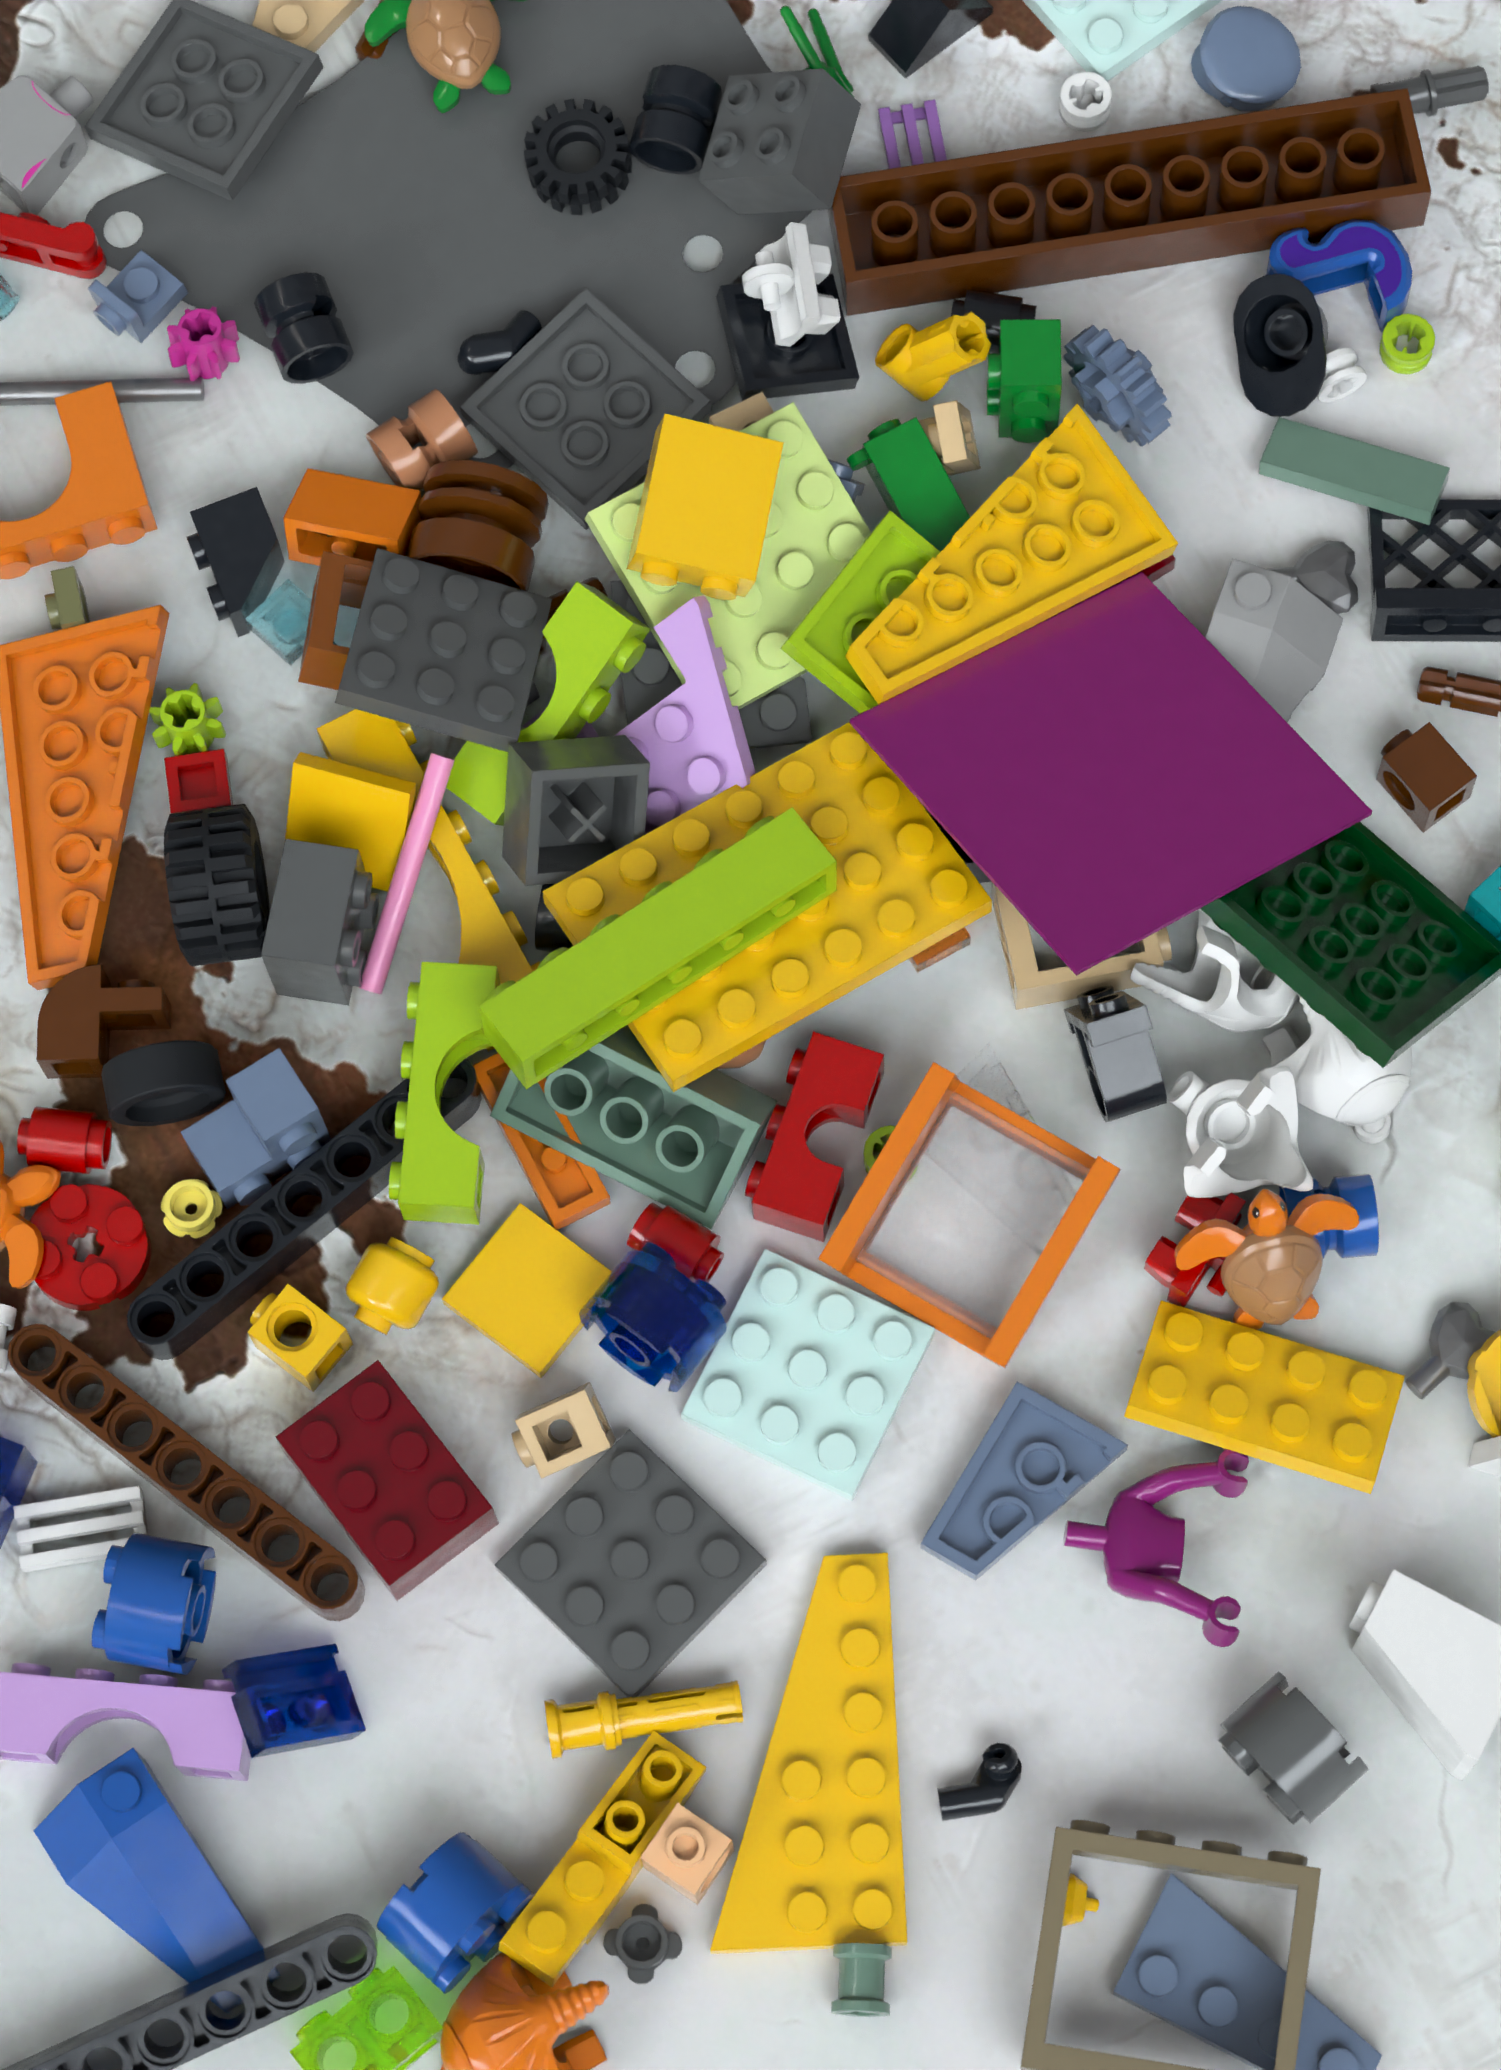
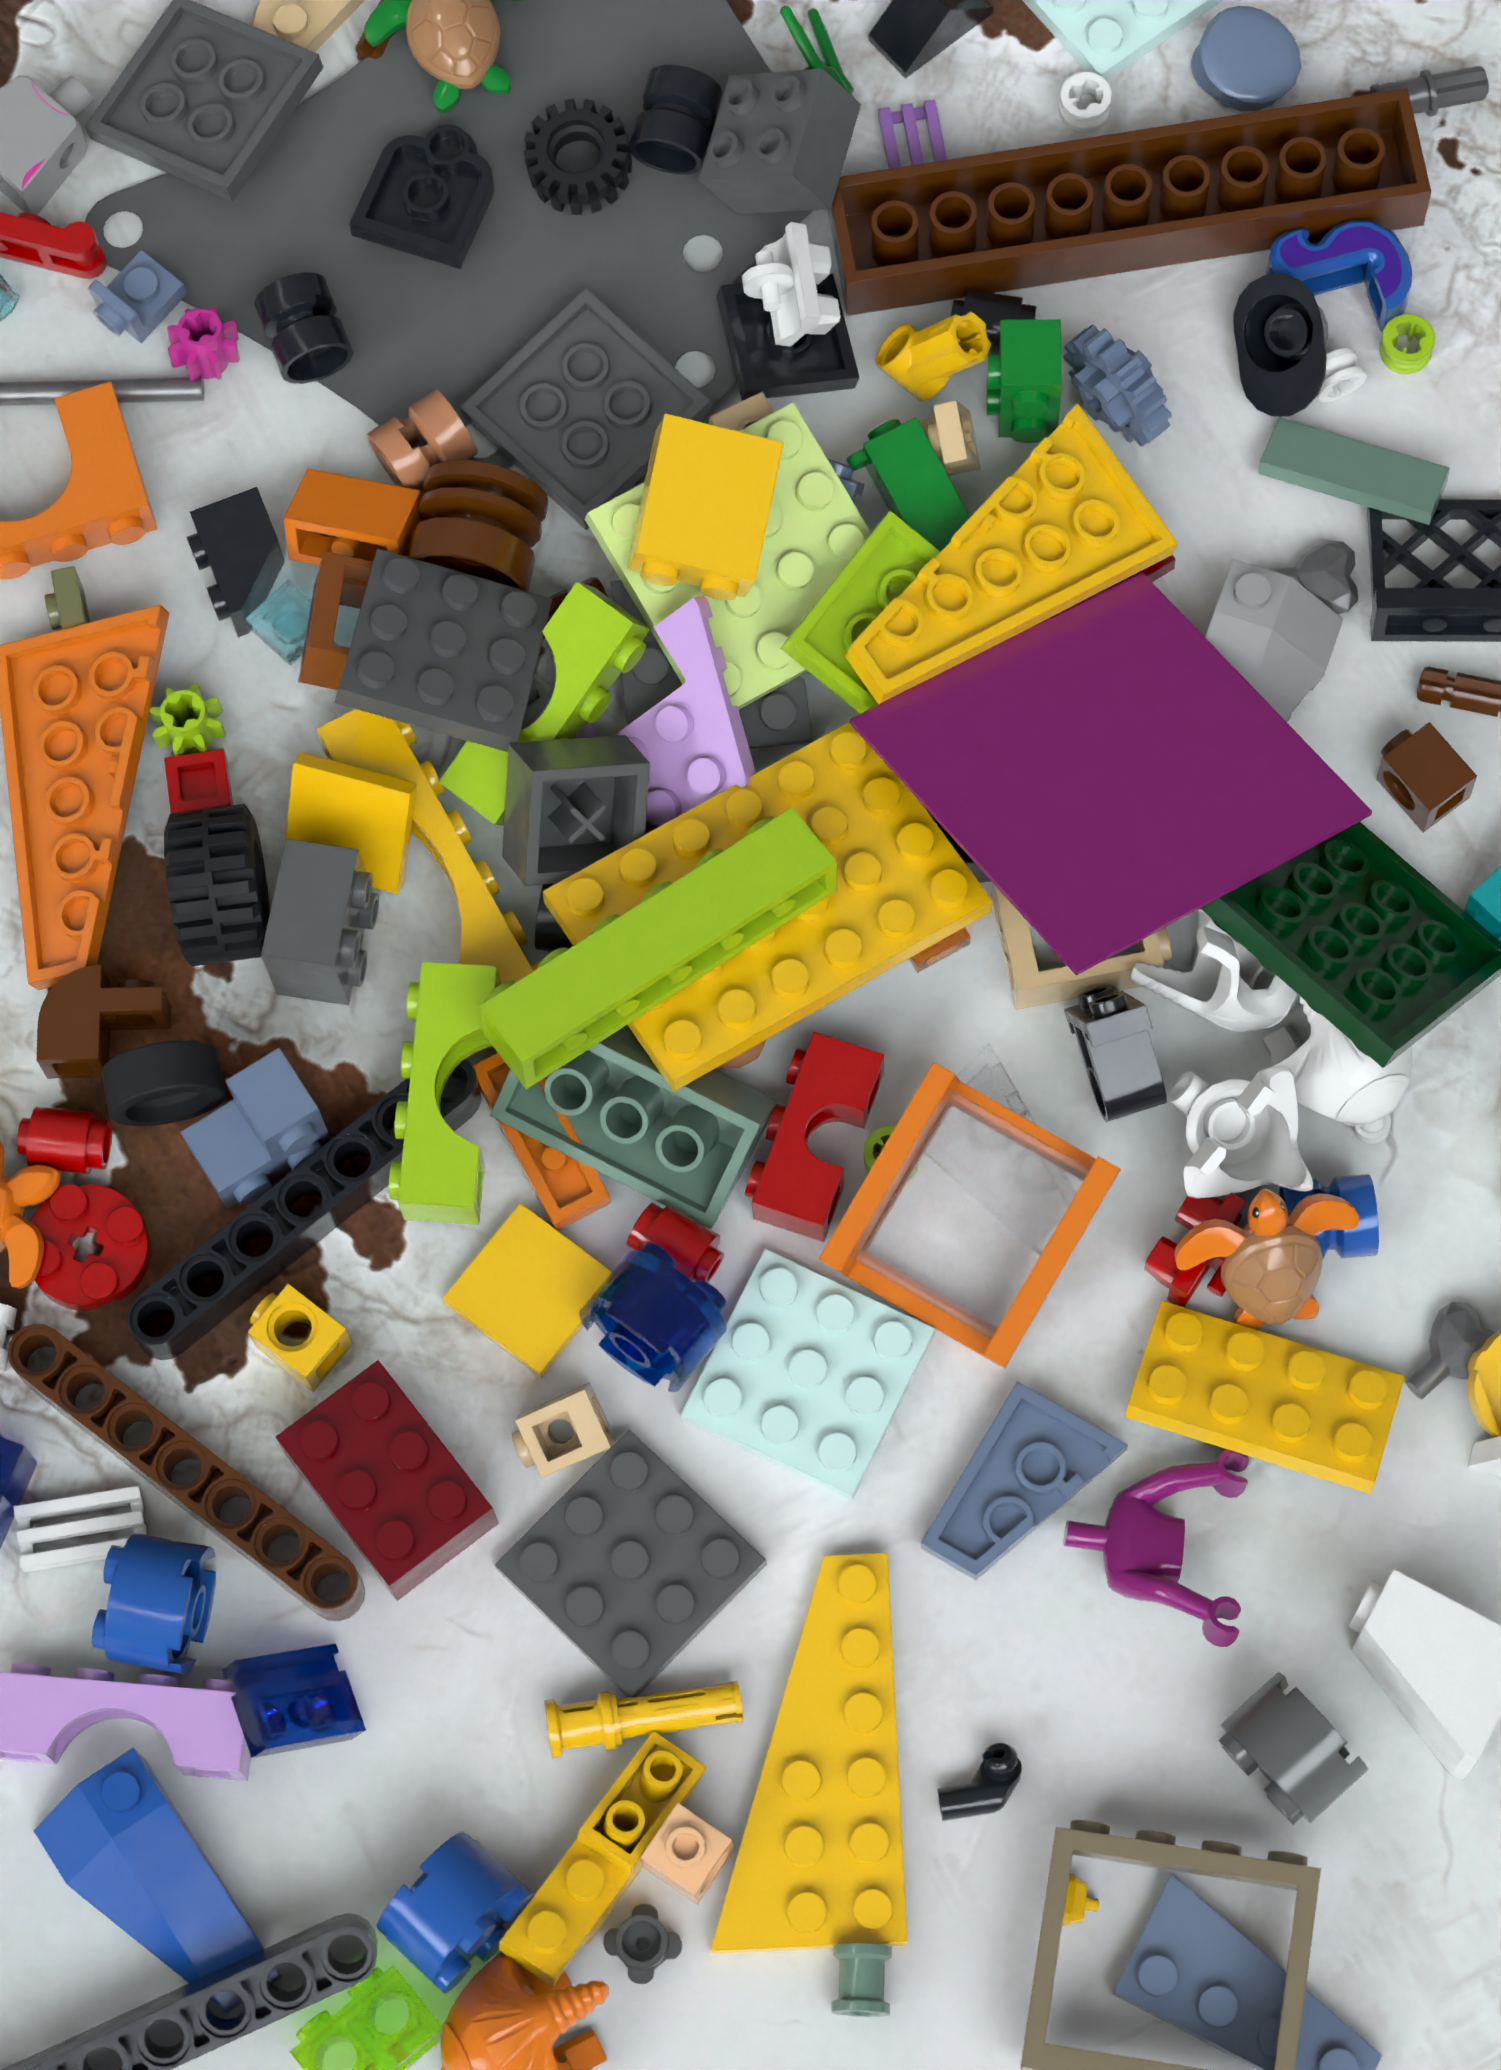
(187, 1193): light yellow plate -> none
(392, 1286): yellow head -> none
(406, 873): bright pink bar -> none
(426, 196): none -> black plate
(494, 349): black arm -> none

